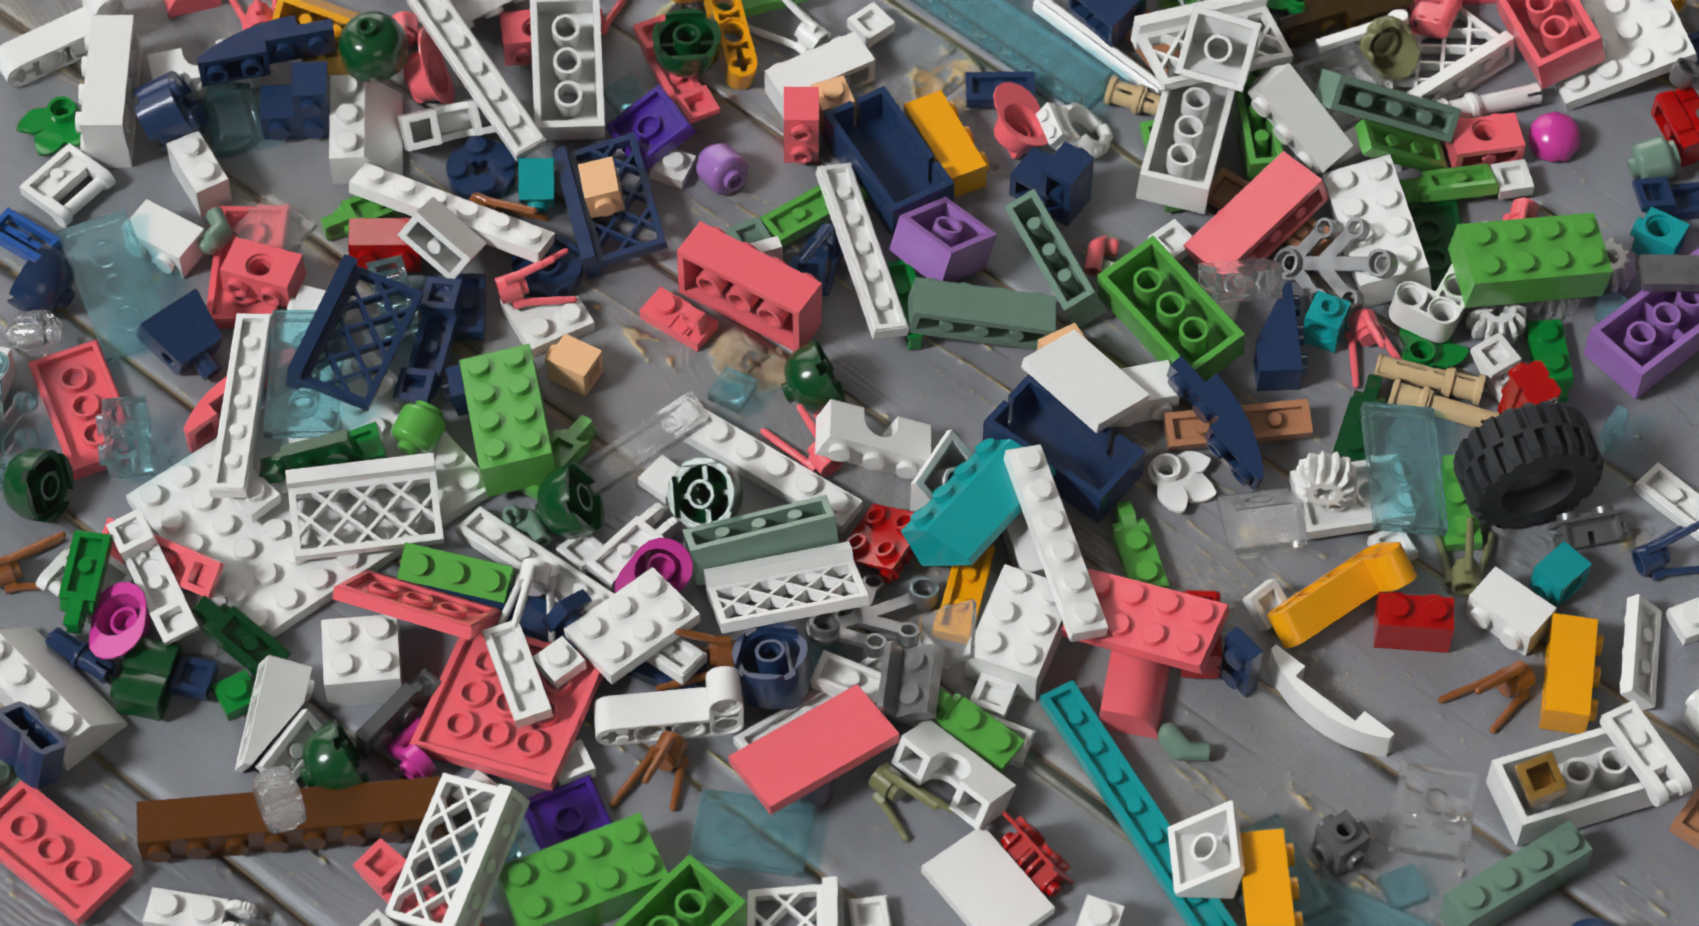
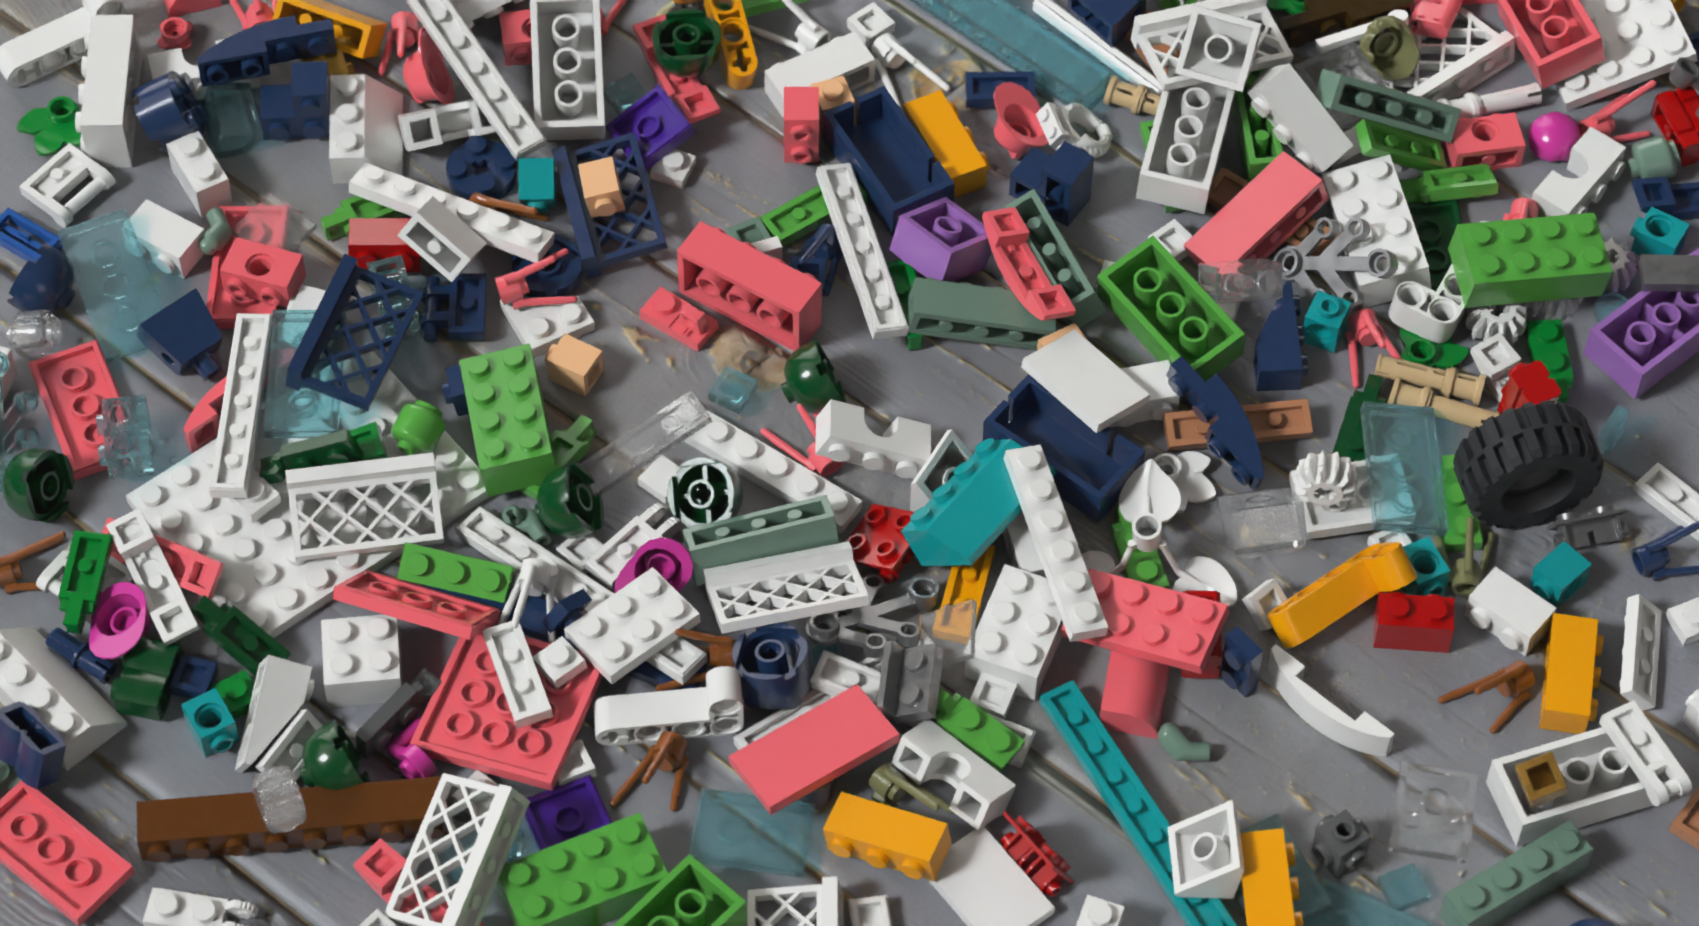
(177, 27): none -> coral plate
(210, 709): none -> teal brick
(373, 46): dark green cylinder -> none
(433, 341): dark blue slope -> none
(721, 167): medium lavender head -> none
(887, 837): none -> light orange brick
(892, 54): none -> white plant
(1020, 268): none -> coral slope
(1096, 252): coral arm -> none
(1147, 502): none -> white plant
(1427, 559): none -> teal brick
(1513, 179): white plate -> none
(1596, 162): none -> white arch
(1604, 122): none -> coral plant

